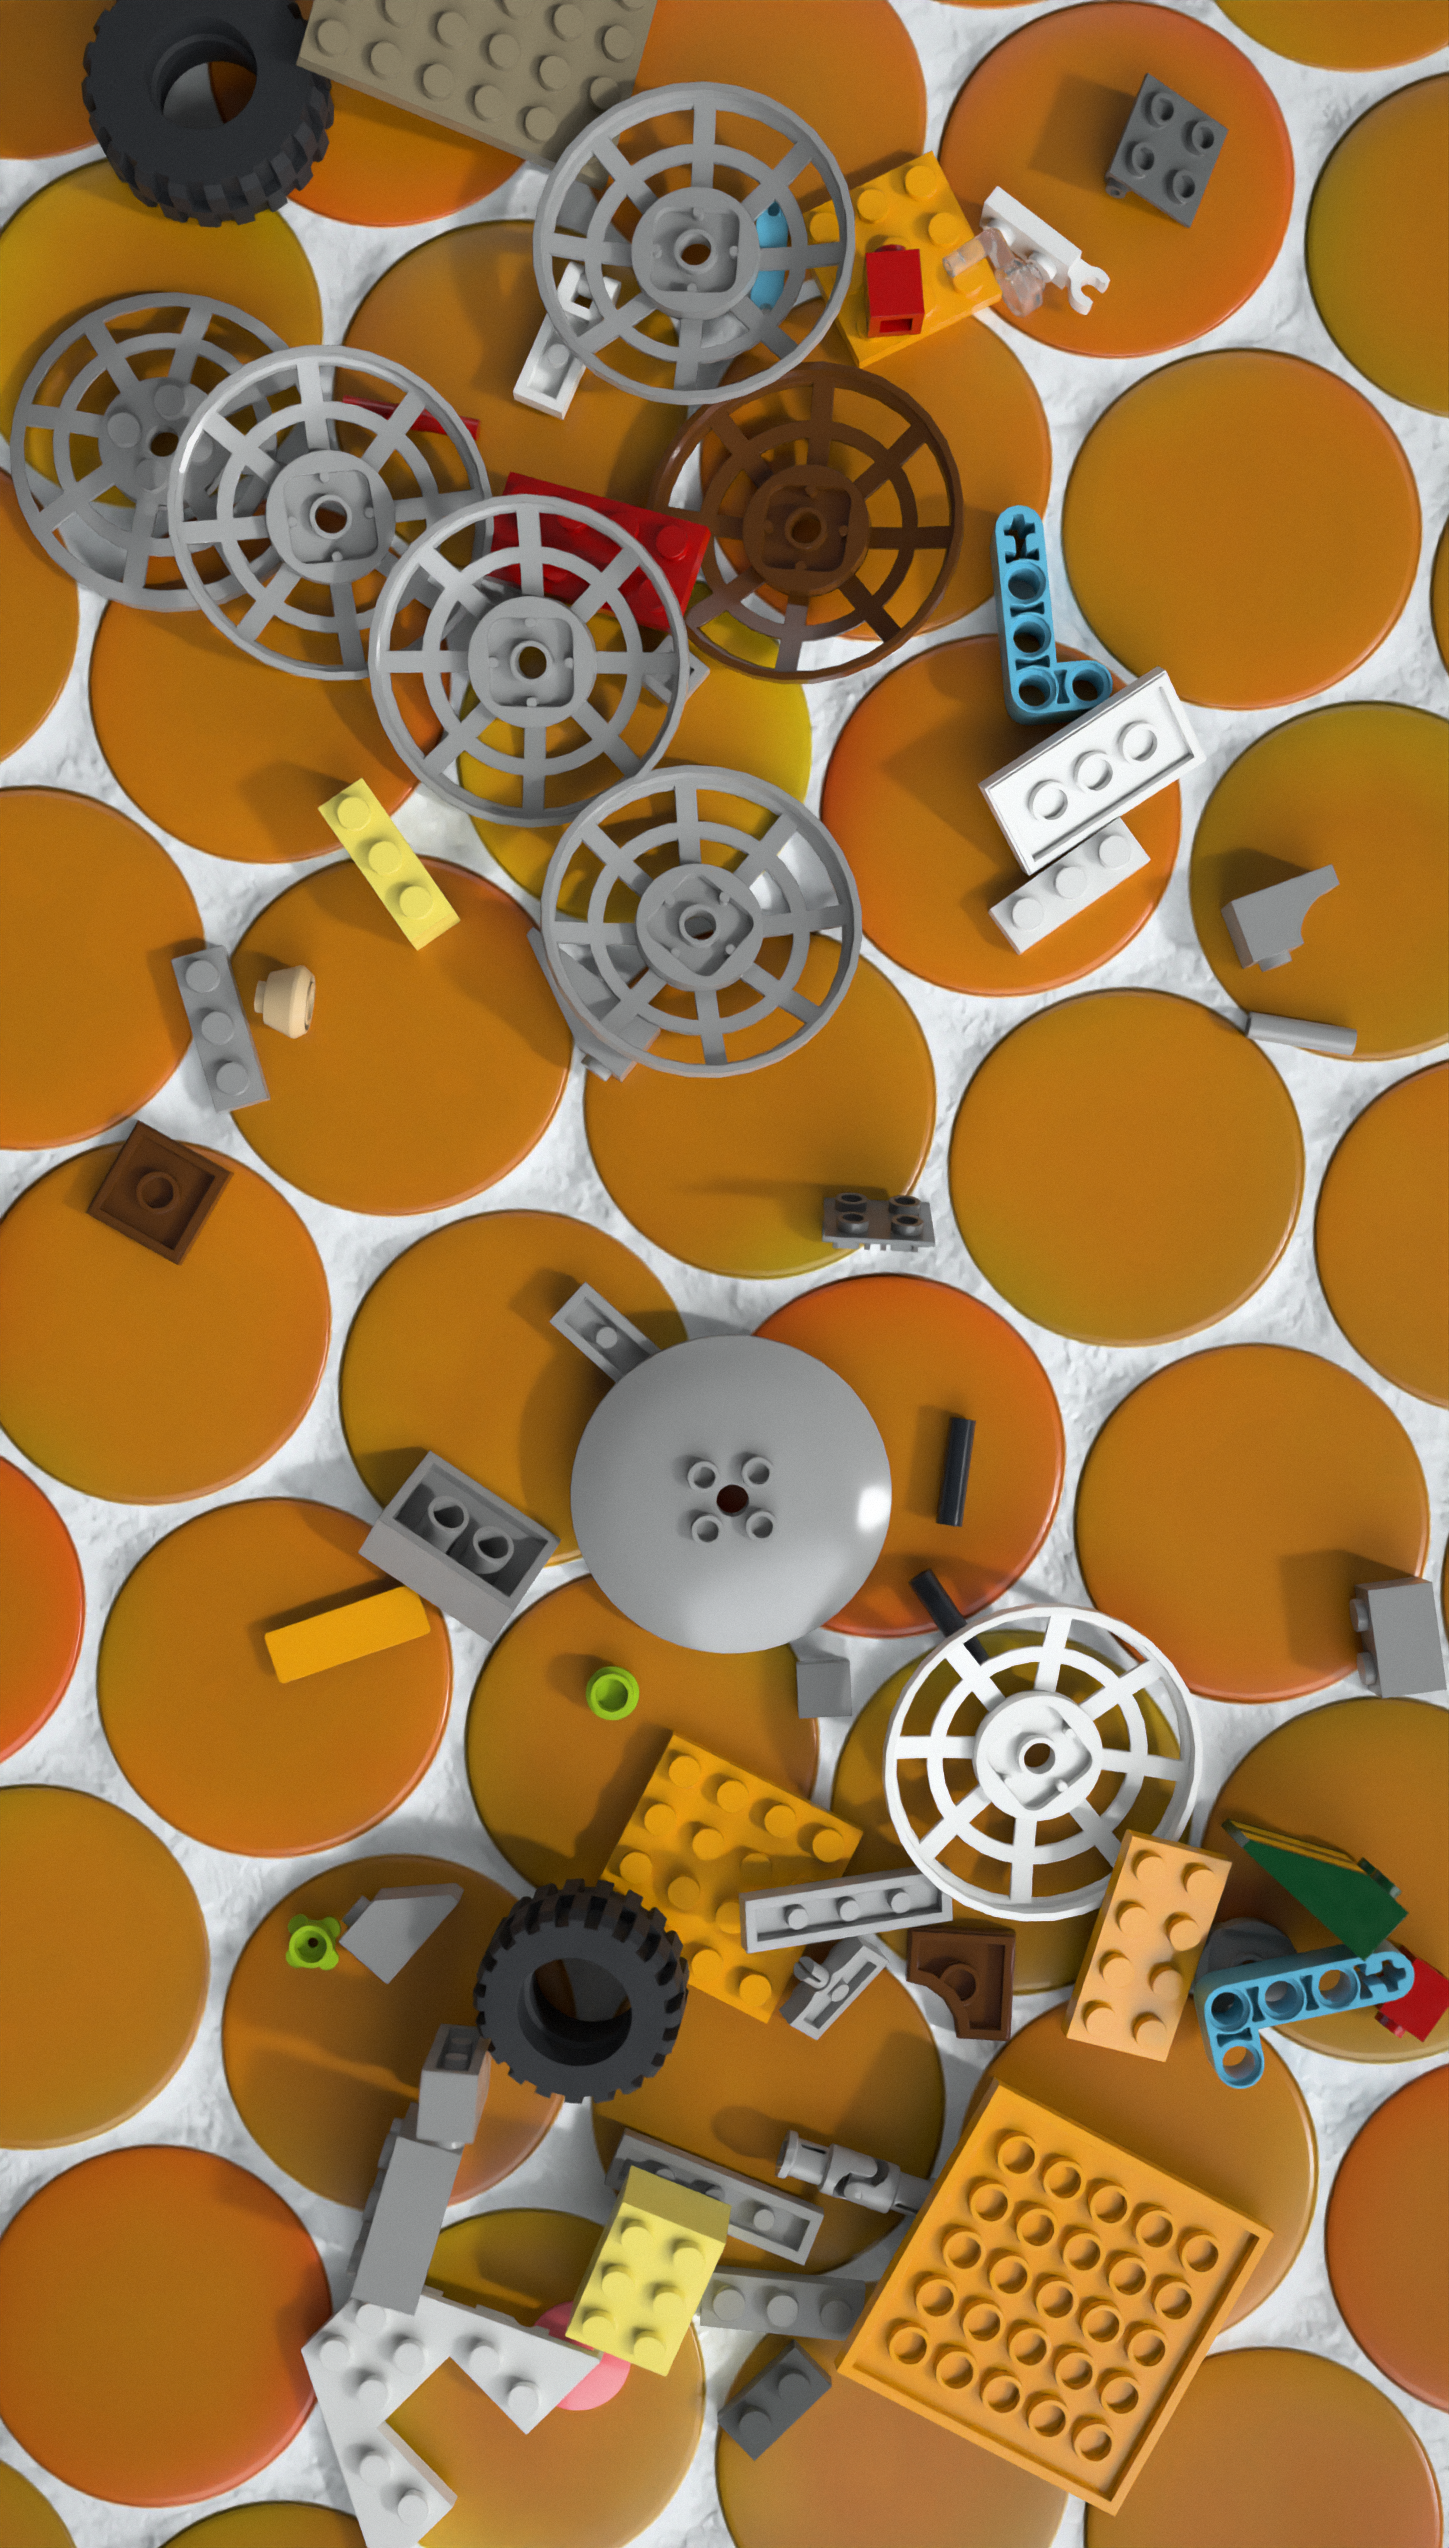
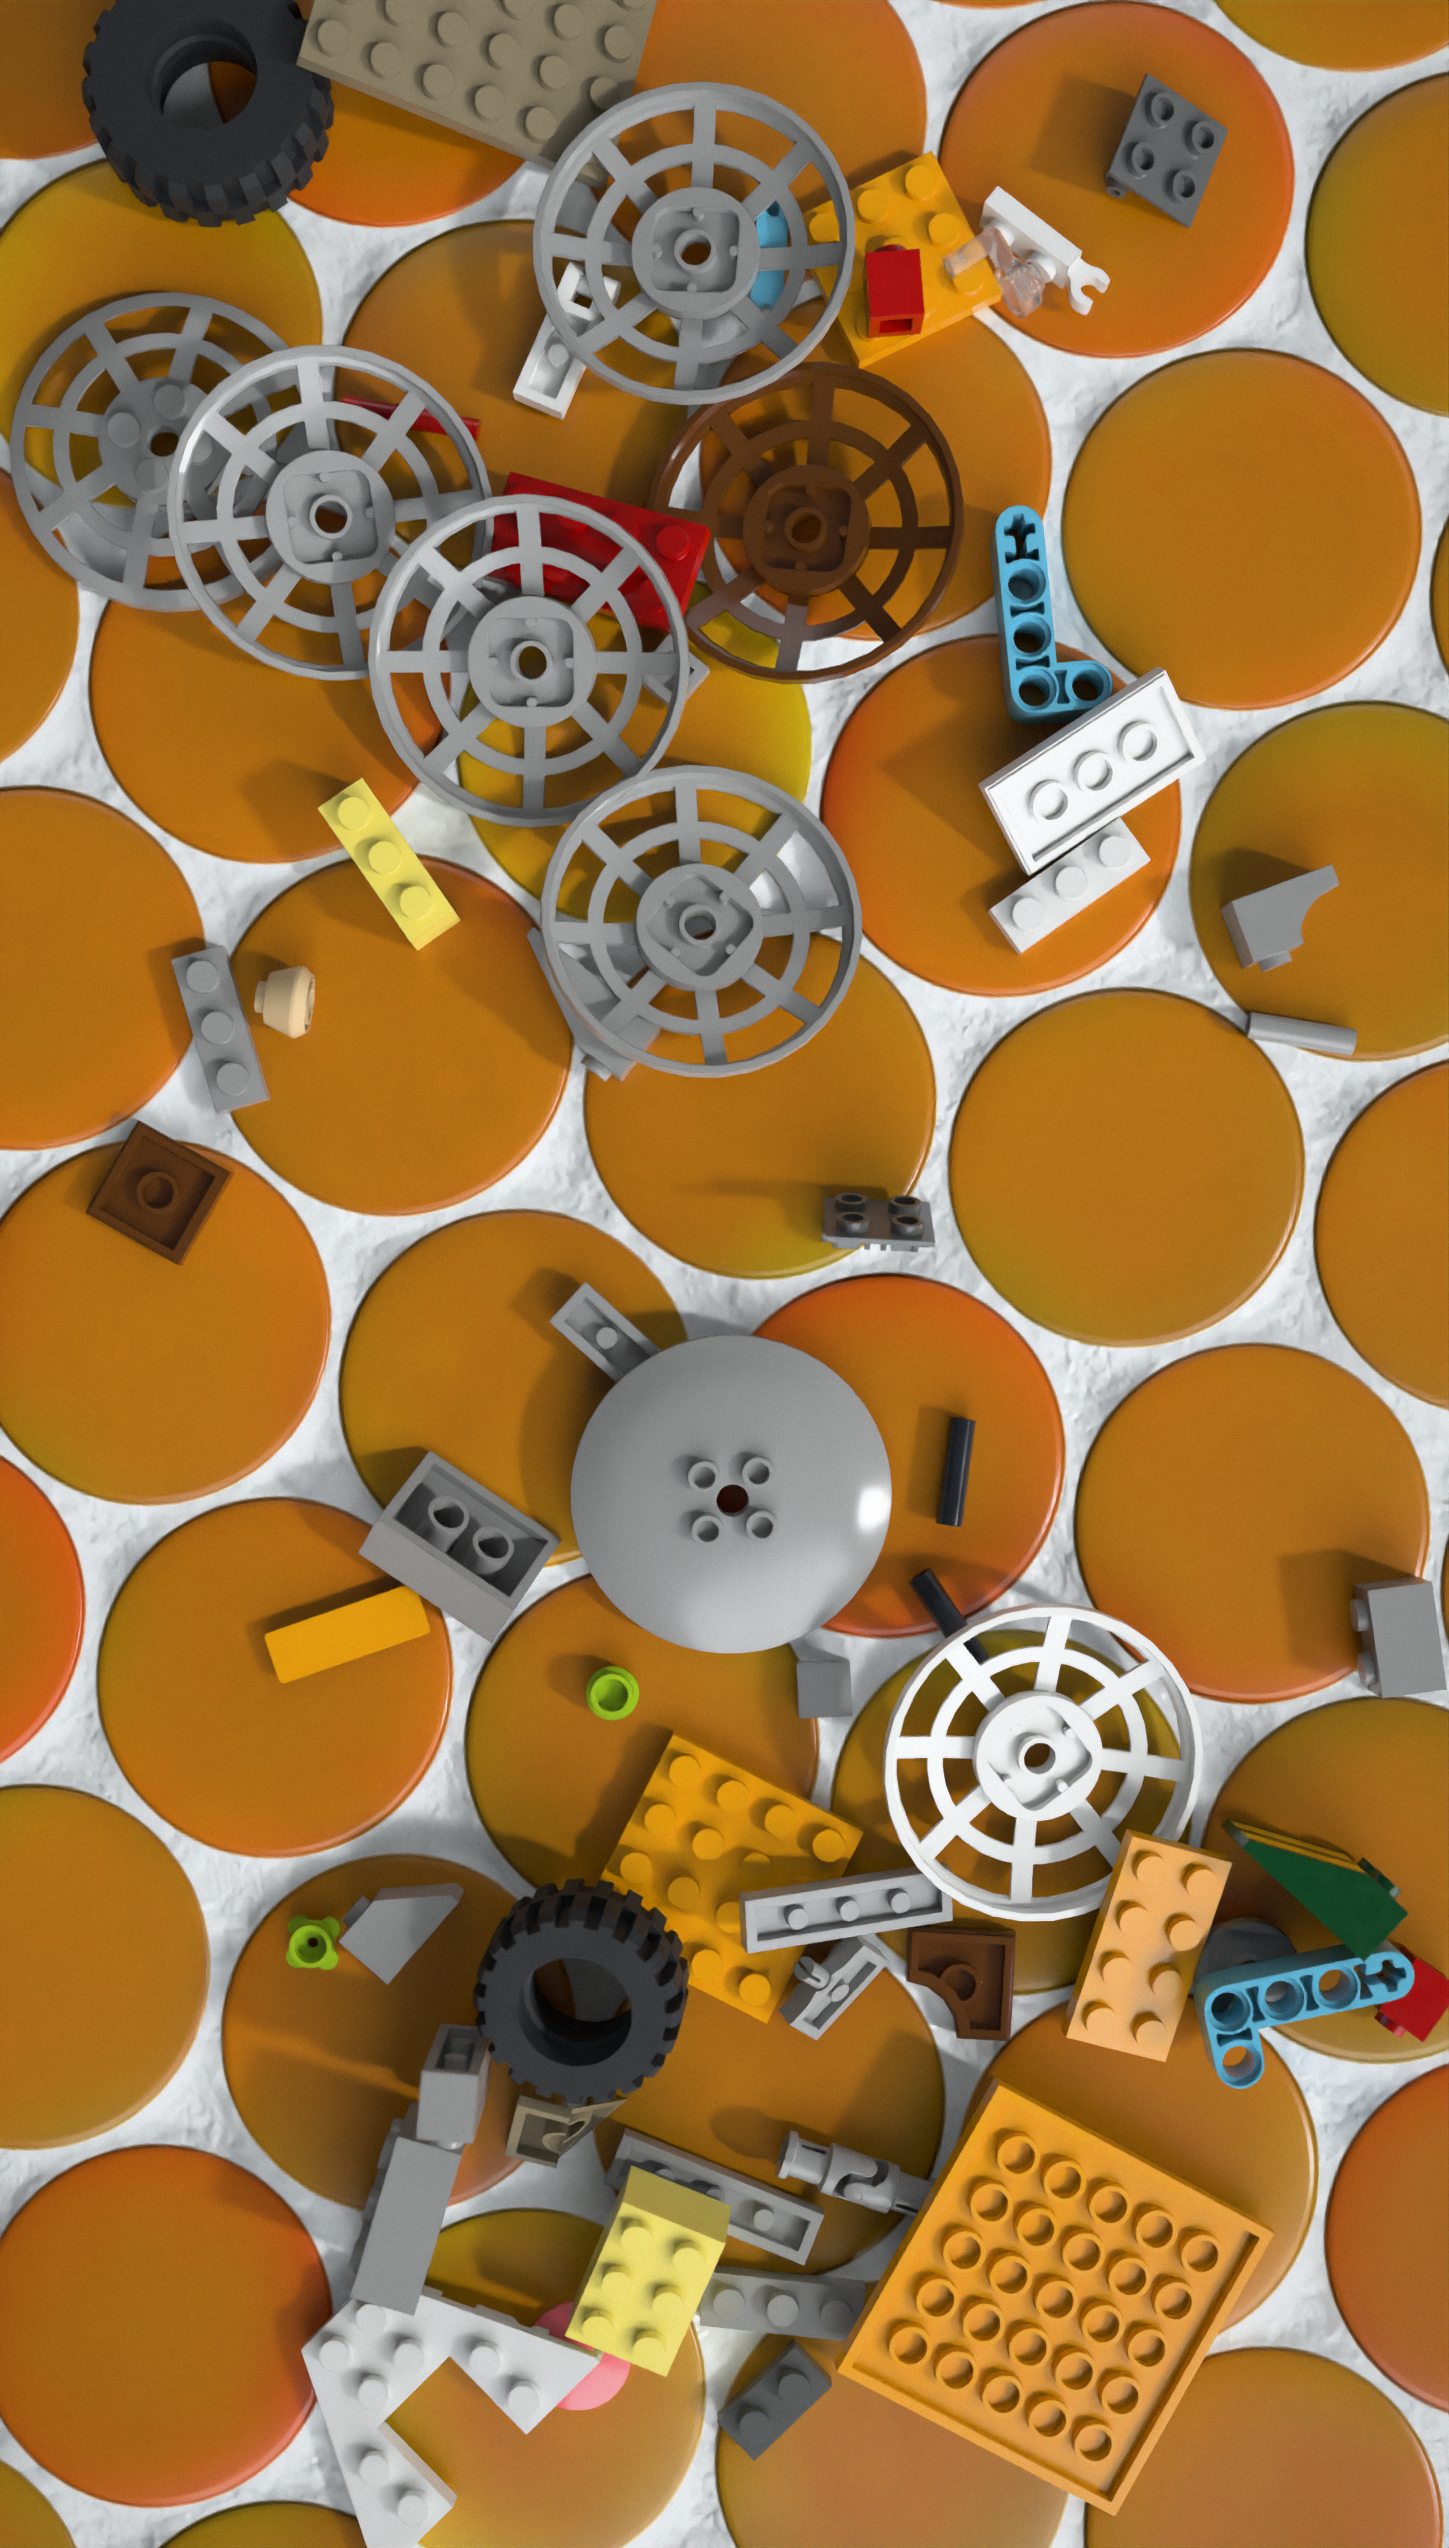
(550, 2127): none -> dark tan slope

